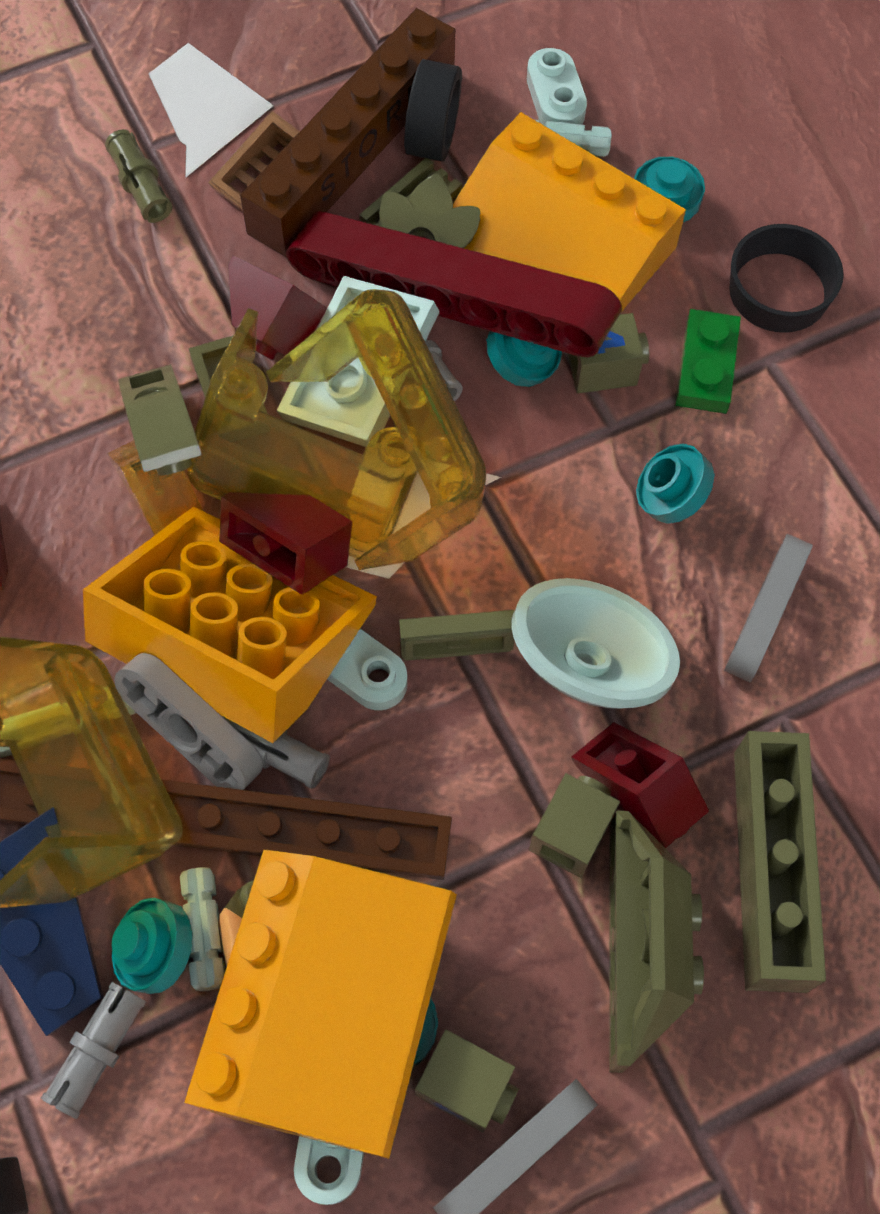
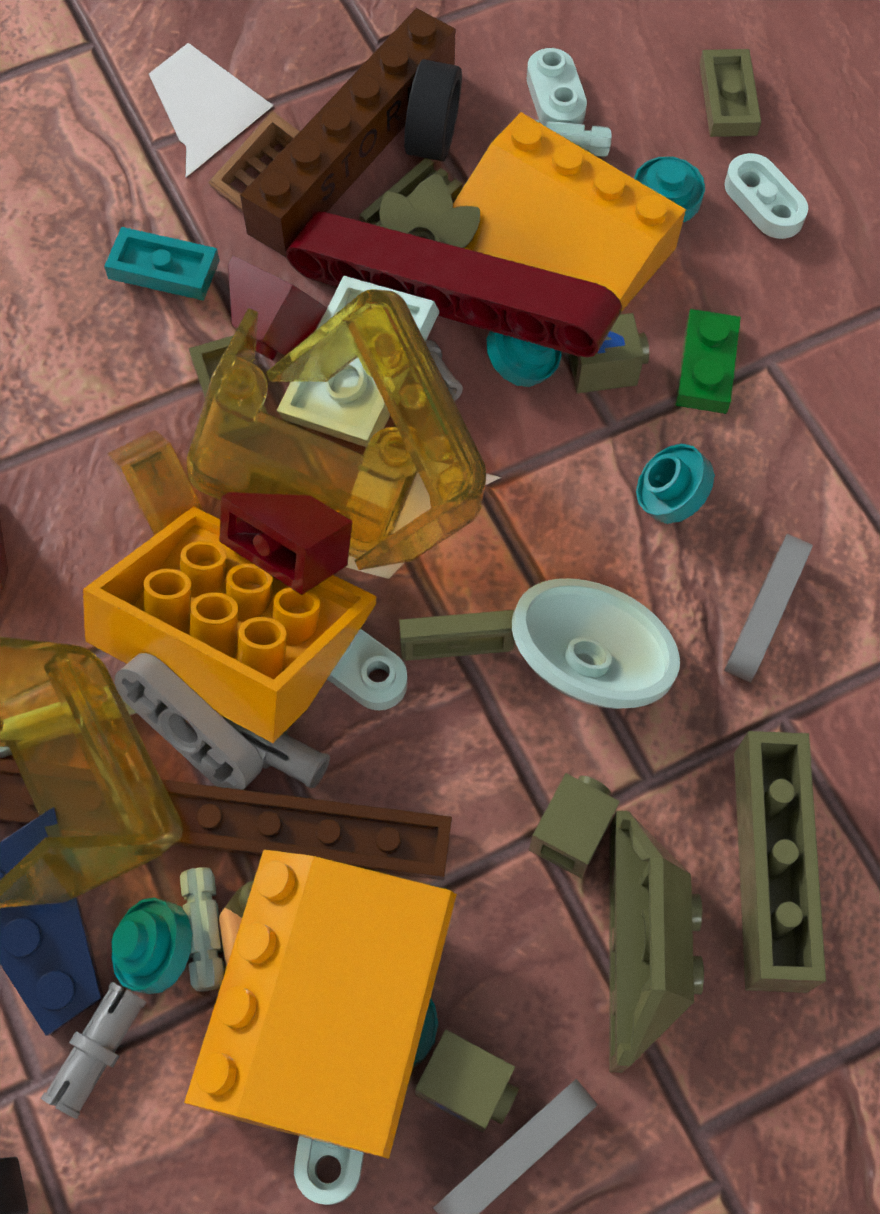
(138, 176): olive pin -> none
(159, 421): olive slope -> none
(162, 263): none -> teal plate
(645, 780): dark red slope -> none
(730, 93): none -> olive plate
(771, 201): none -> light aqua plate
(797, 243): black tyre -> none

